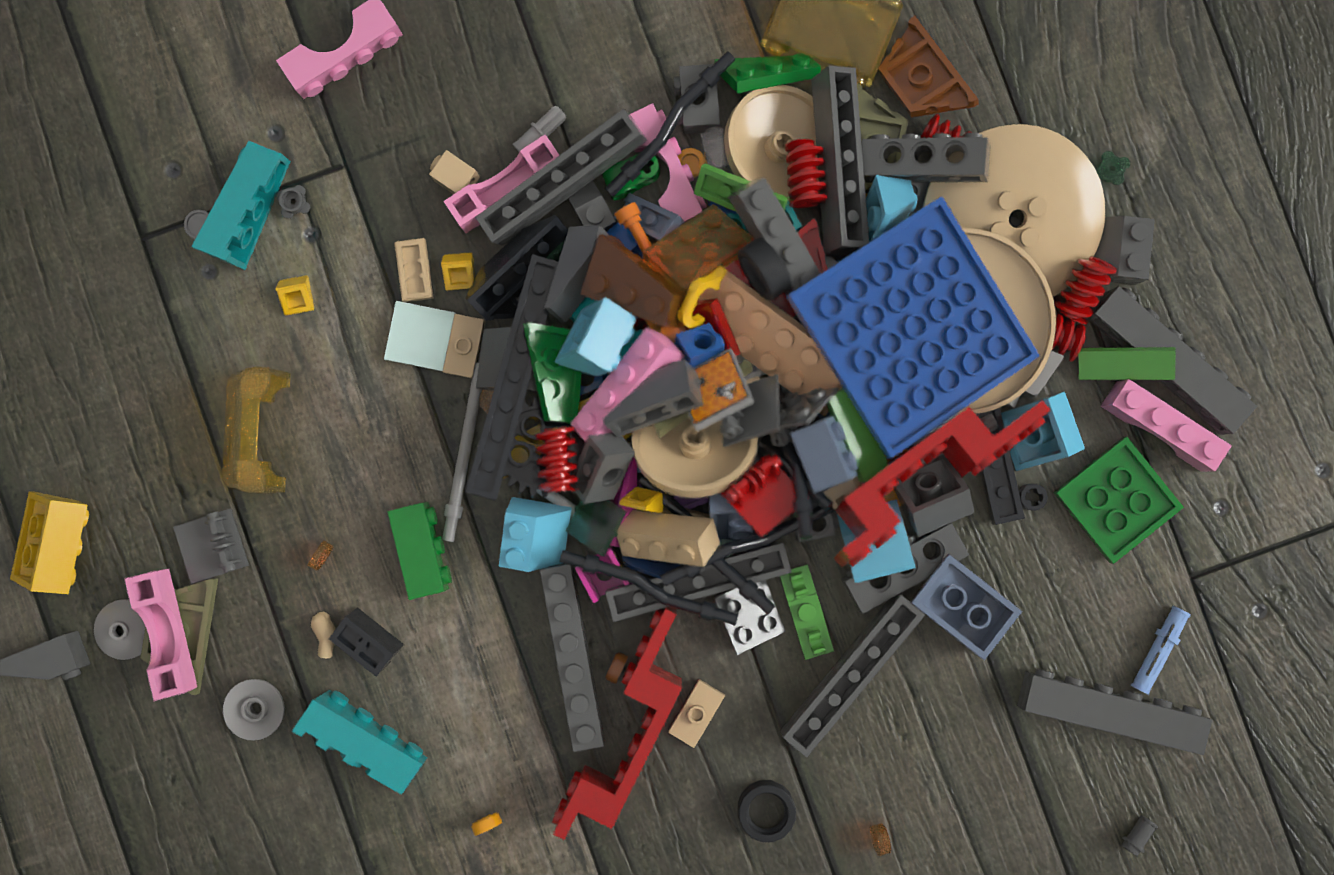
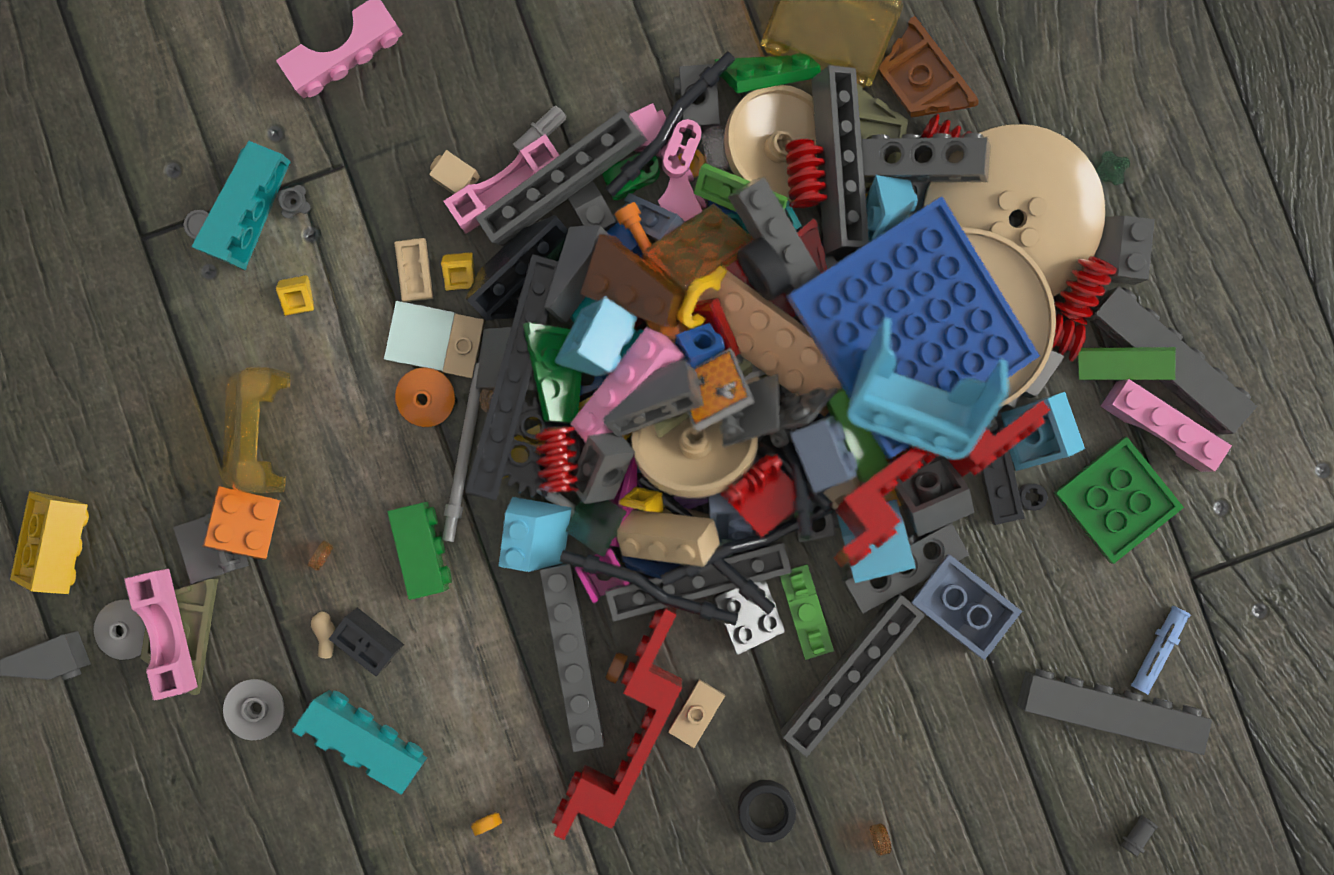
(241, 523): none -> orange plate
(438, 392): none -> orange dish
(675, 145): none -> bright pink beam
(919, 412): none -> medium azure windscreen

